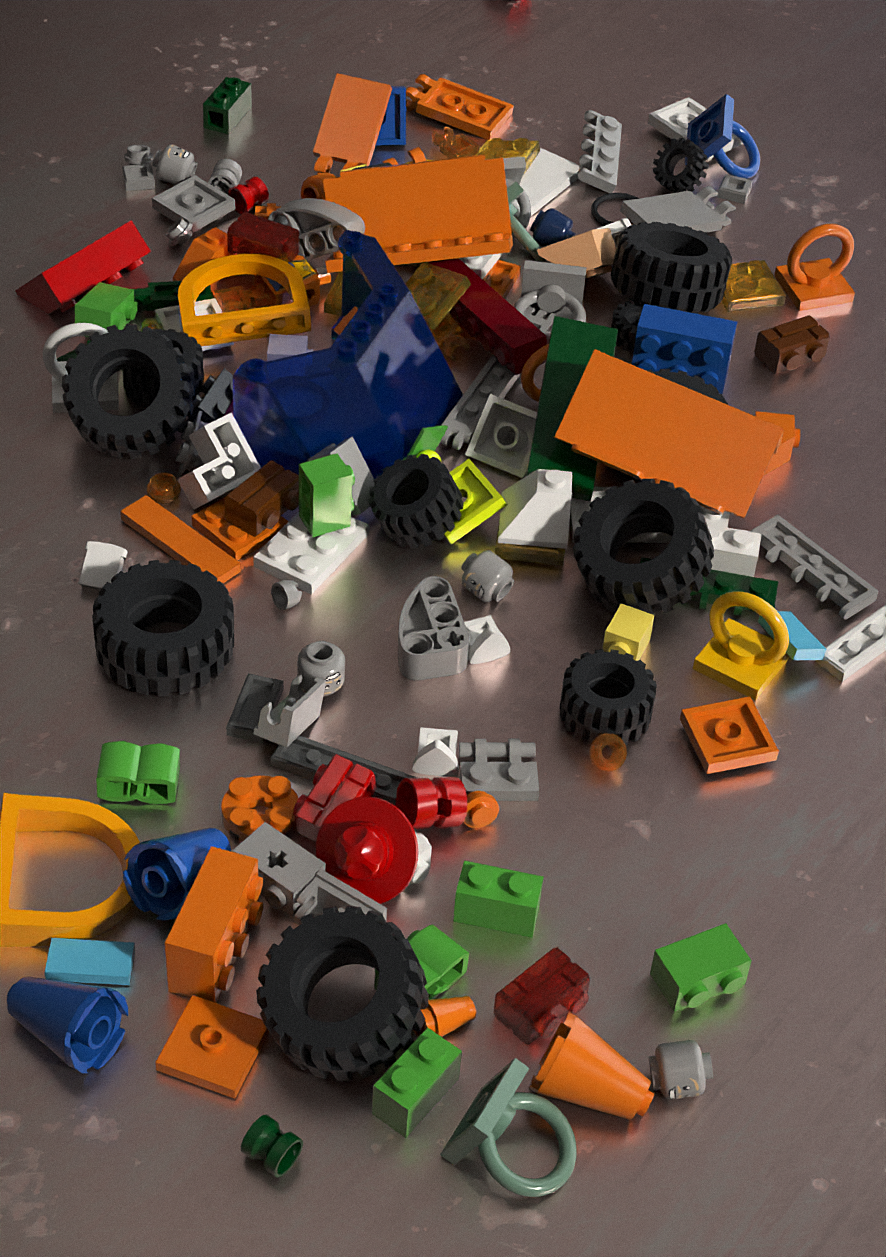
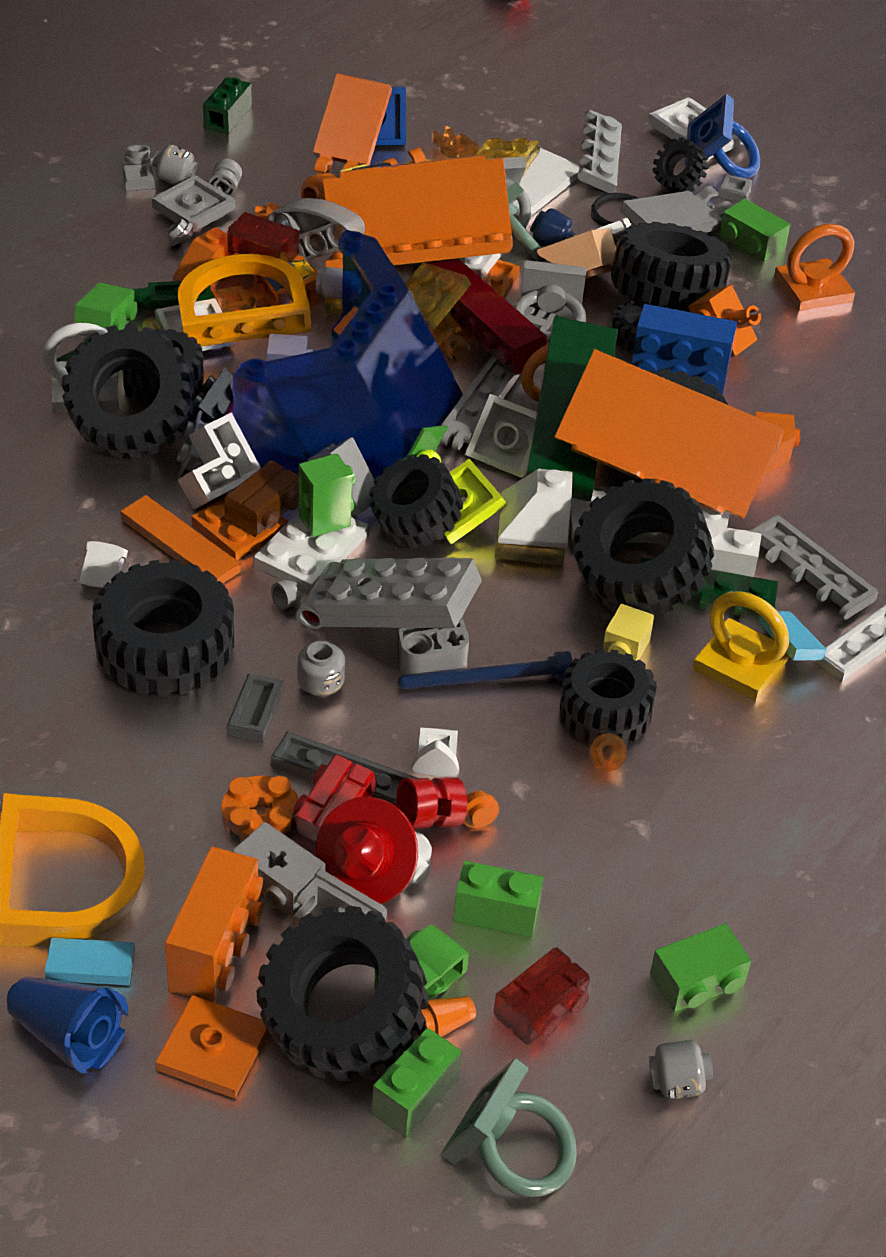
(85, 269): red slope -> none
(138, 772): bright green brick -> none
(163, 488): clear orange plate -> none
(166, 868): blue cone -> none
(249, 194): red wheel -> none
(271, 1145): dark green wheel -> none
(292, 714): light grey hinge -> none
(330, 282): none -> light grey brick
(391, 593): none -> light grey hinge
(458, 106): orange tile -> none
(485, 641): white tile -> none
(487, 576): light grey head -> none
(502, 780): light grey plate -> none
(553, 666): none -> dark blue piece
(590, 1073): orange cone -> none
(725, 305): none -> orange brick
(728, 735): orange plate -> none
(752, 287): clear yellow plate -> none
(754, 229): none -> bright green brick
(791, 344): reddish brown brick -> none

